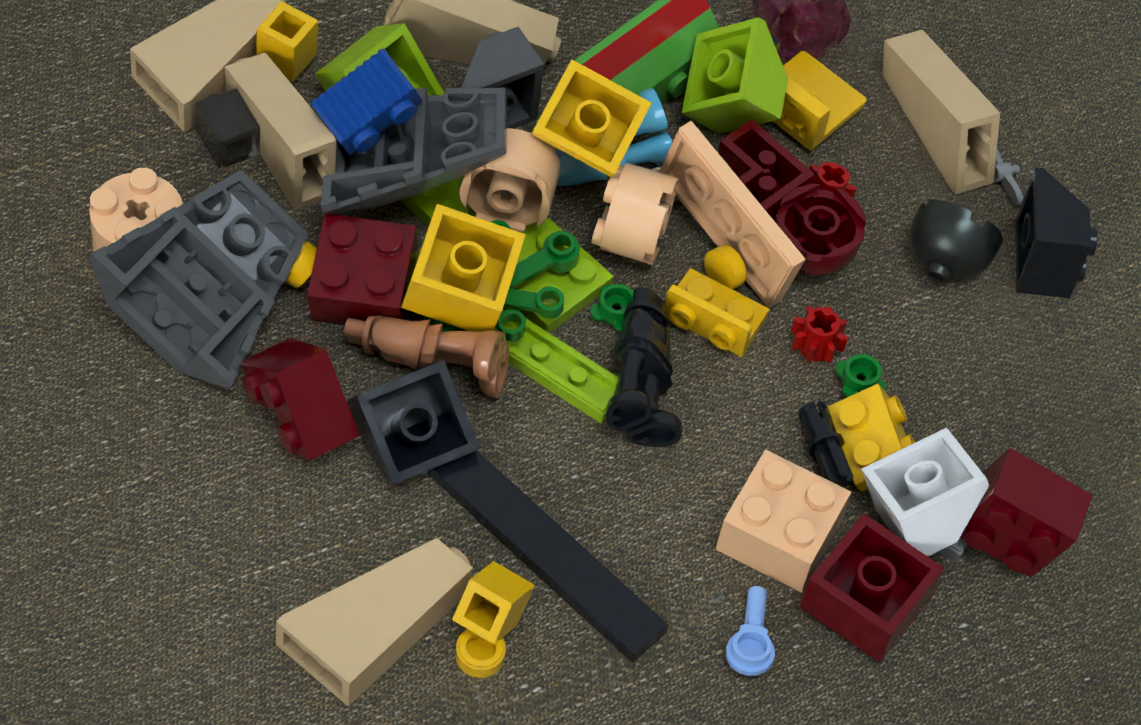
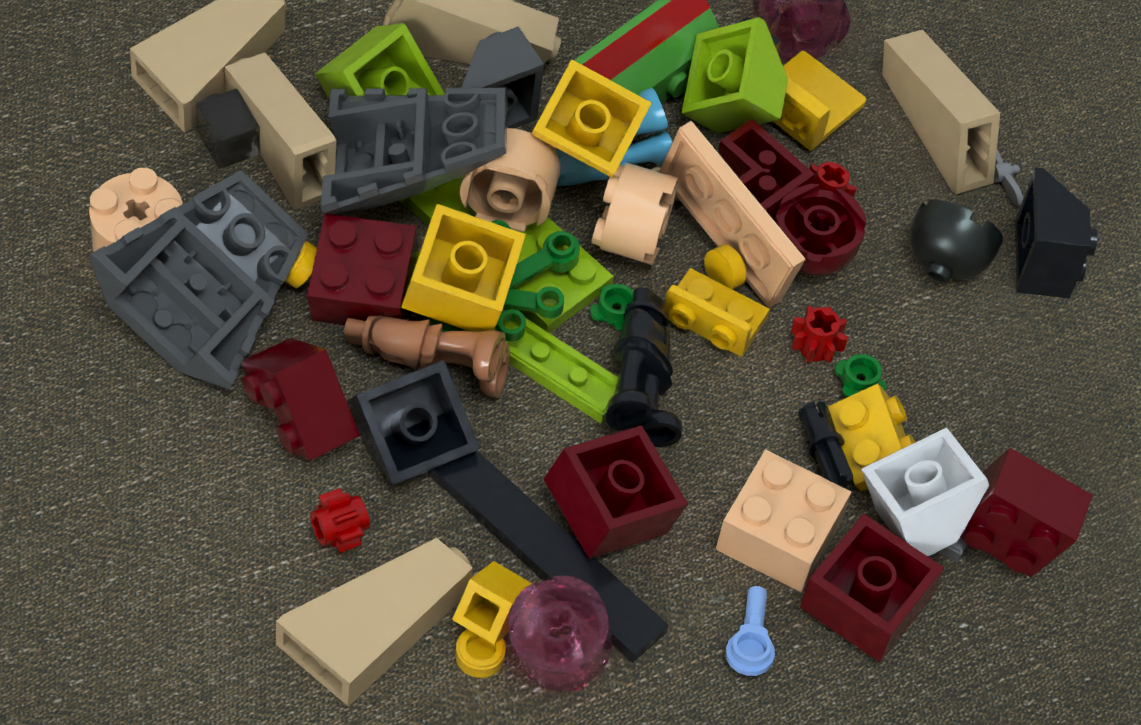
(288, 39): yellow brick -> none
(340, 520): none -> red gear
(367, 103): blue brick -> none
(550, 608): none -> clear pink brick
(615, 491): none -> dark red brick

